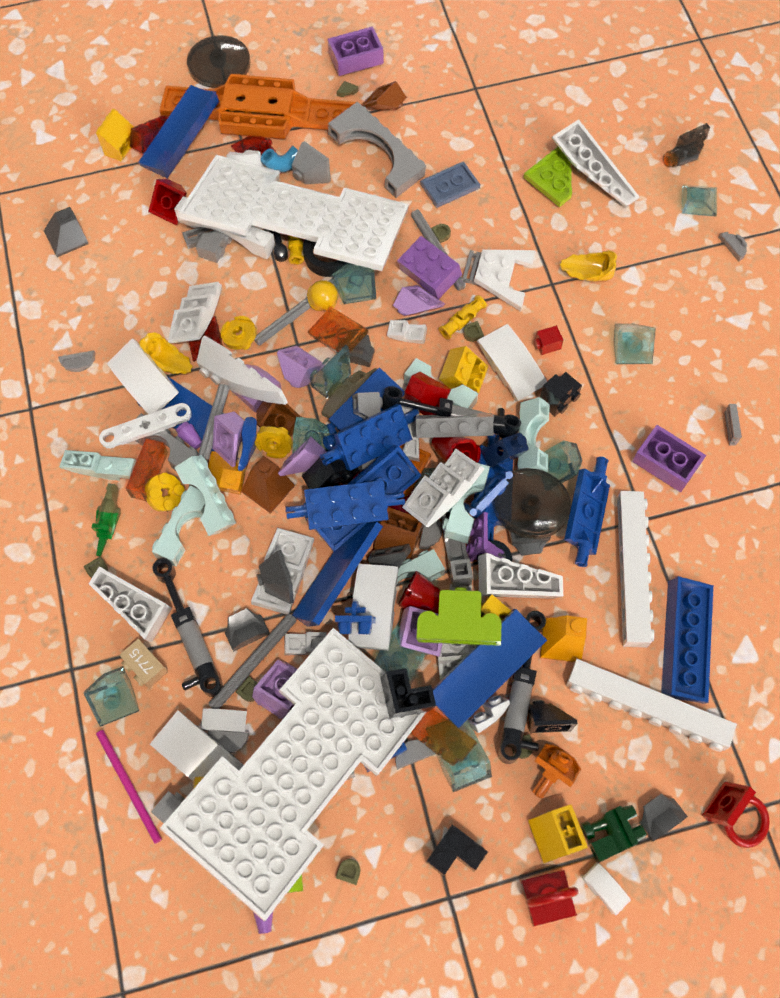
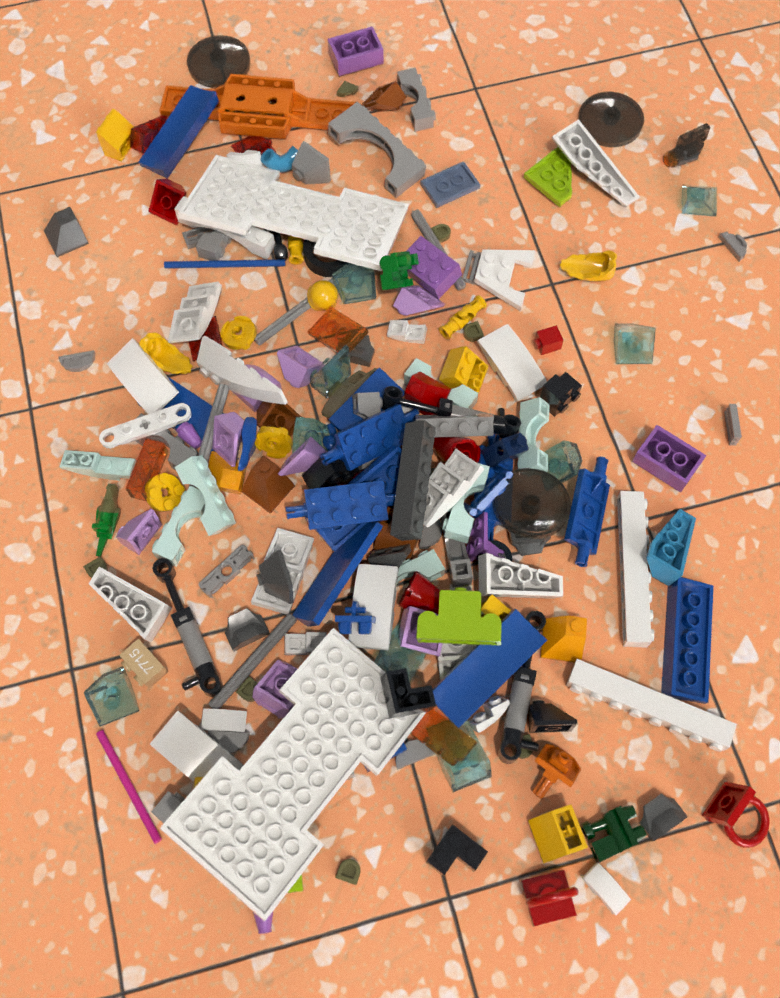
(139, 531): none -> lavender slope
(216, 580): none -> light grey piece
(225, 263): none -> blue piece
(395, 269): none -> green hips
(413, 481): none -> dark grey brick
(421, 114): none -> light grey arch
(612, 118): none -> clear smoke dish
(670, 548): none -> dark azure wedge

